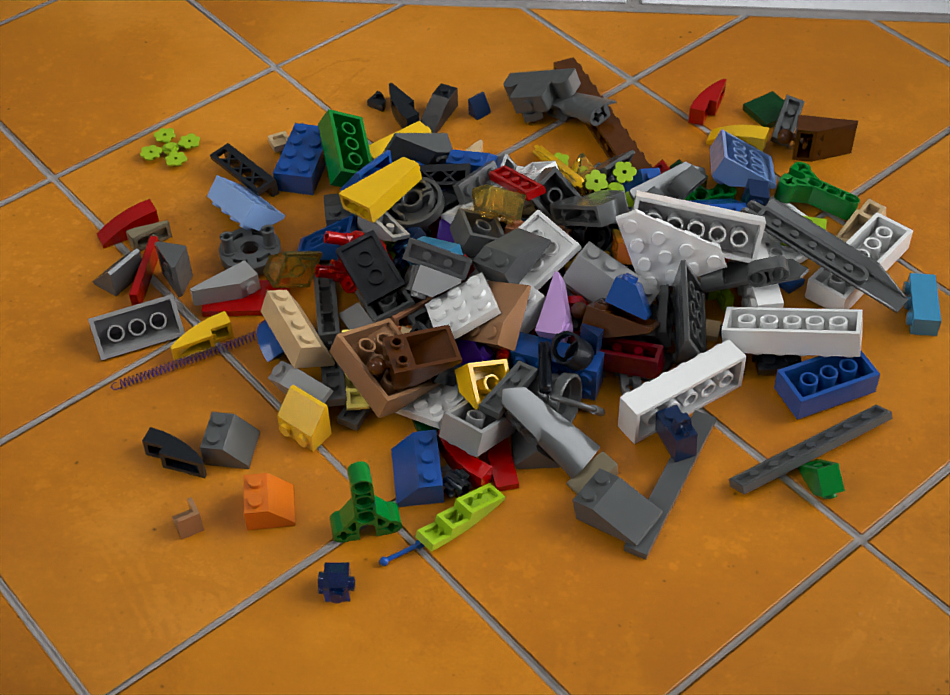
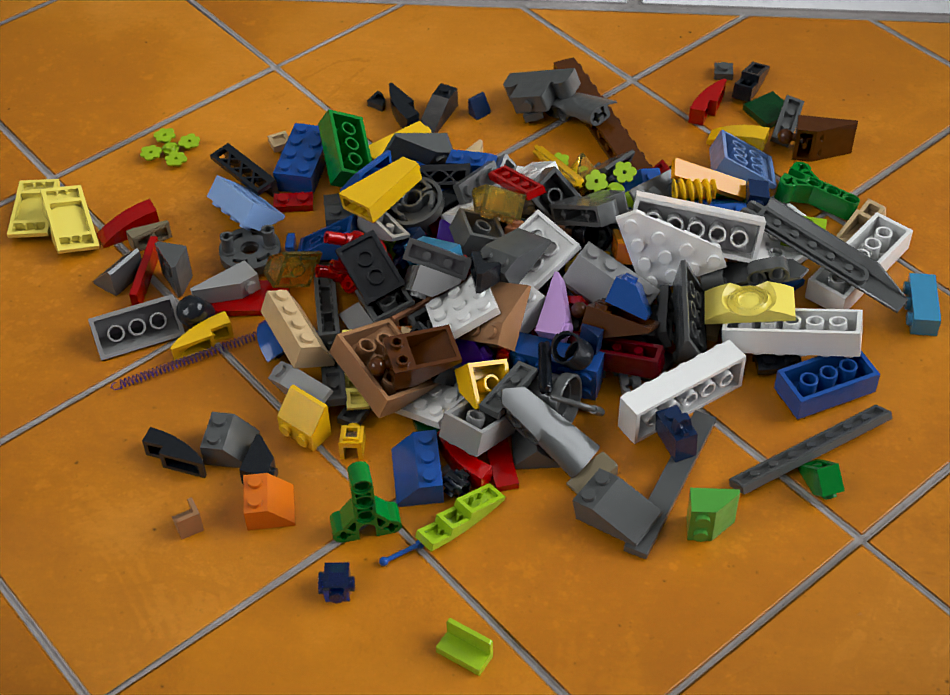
(28, 211): none -> light yellow slope
(69, 219): none -> light yellow slope
(193, 310): none -> black helmet
(258, 459): none -> black slope
(291, 242): none -> blue tile
(294, 202): none -> red plate
(352, 437): none -> yellow window
(465, 647): none -> lime panel
(484, 273): none -> black slope
(694, 190): none -> yellow piece
(710, 512): none -> bright green slope
(723, 71): none -> dark grey plate
(726, 184): none -> light orange tile
(749, 303): none -> light yellow slope
(750, 81): none -> black slope

